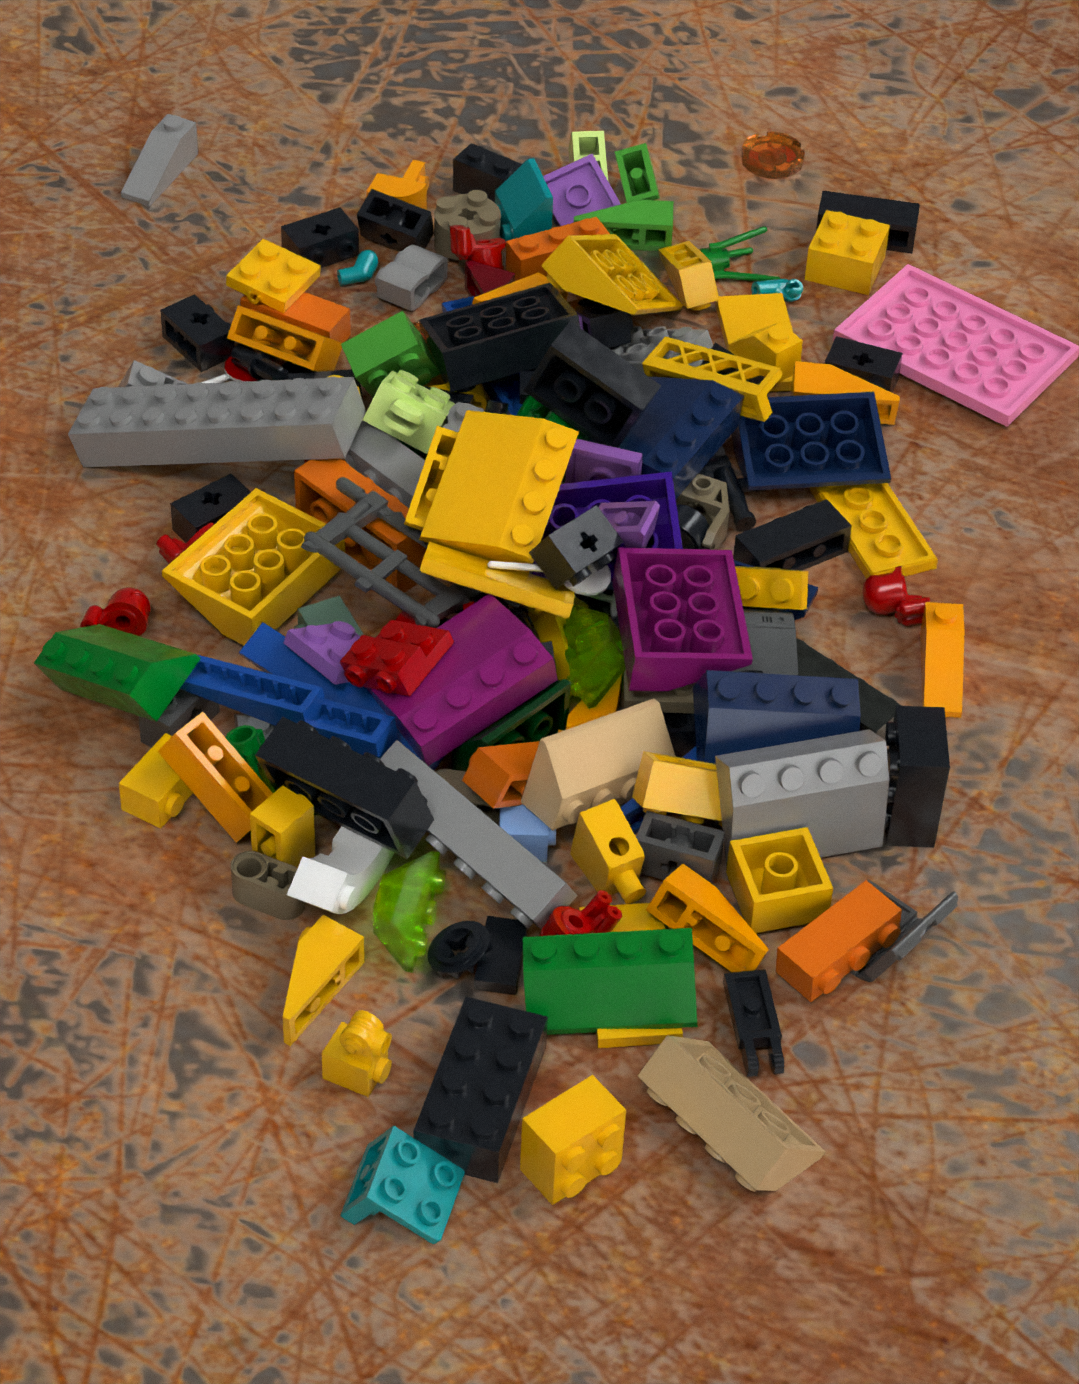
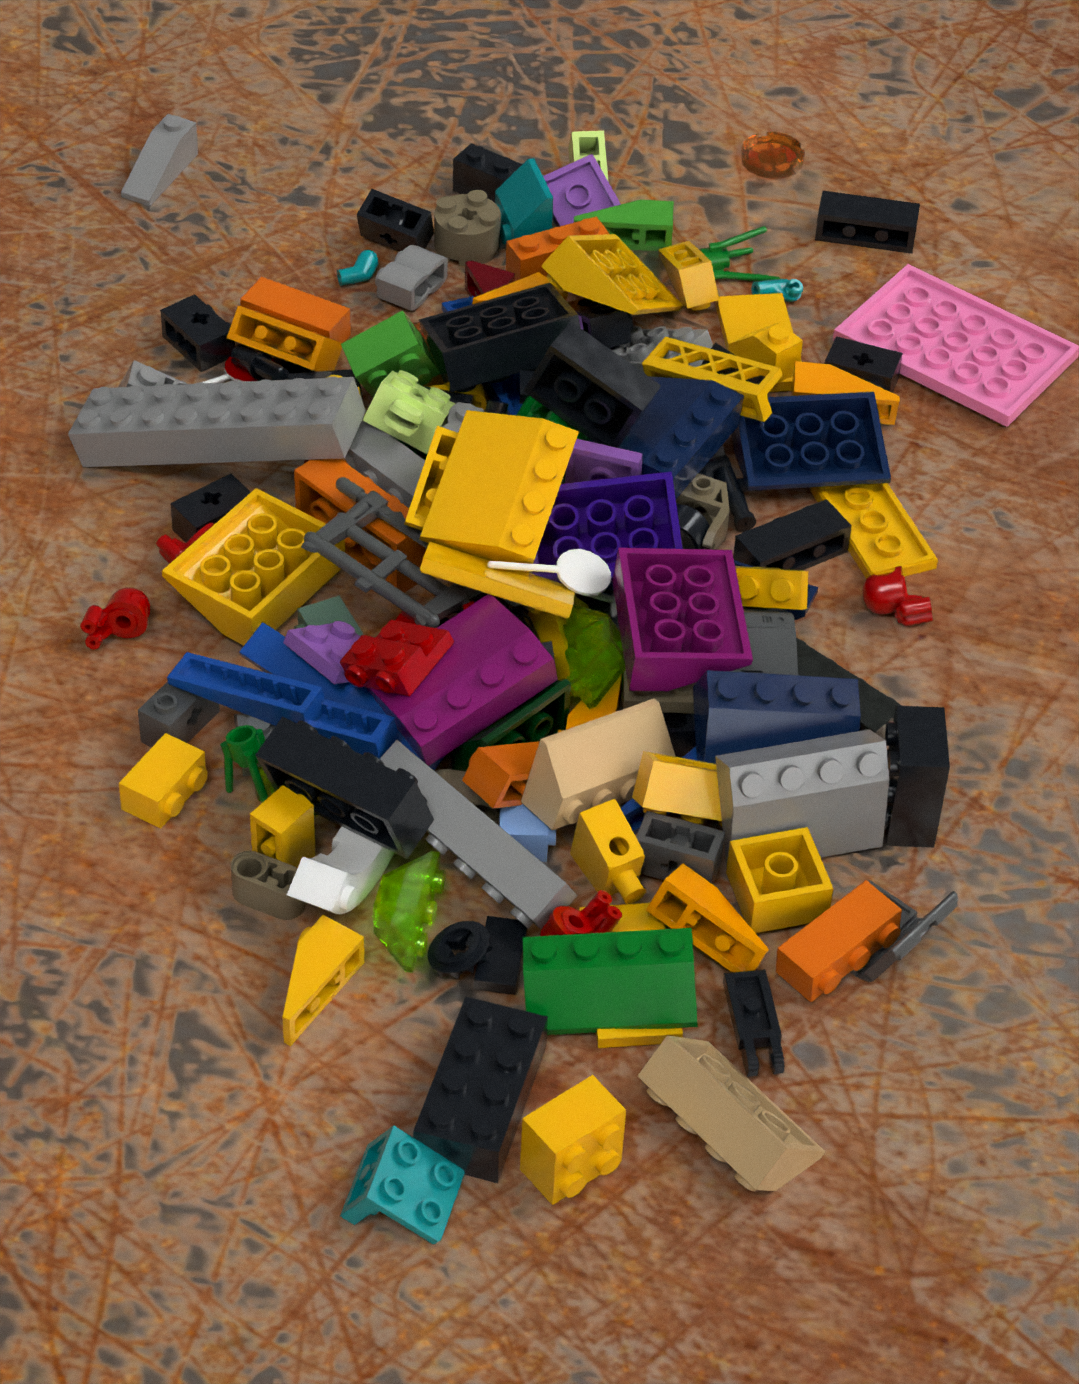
(116, 668): green slope -> none
(216, 774): light orange brick -> none
(273, 275): yellow plate -> none
(322, 237): black brick -> none
(358, 1054): yellow brick -> none
(410, 188): light orange brick -> none
(482, 251): red piece -> none
(576, 548): black brick -> none
(632, 520): medium lavender slope -> none
(637, 173): bright green slope -> none
(847, 252): yellow brick -> none
(942, 657): light orange slope -> none

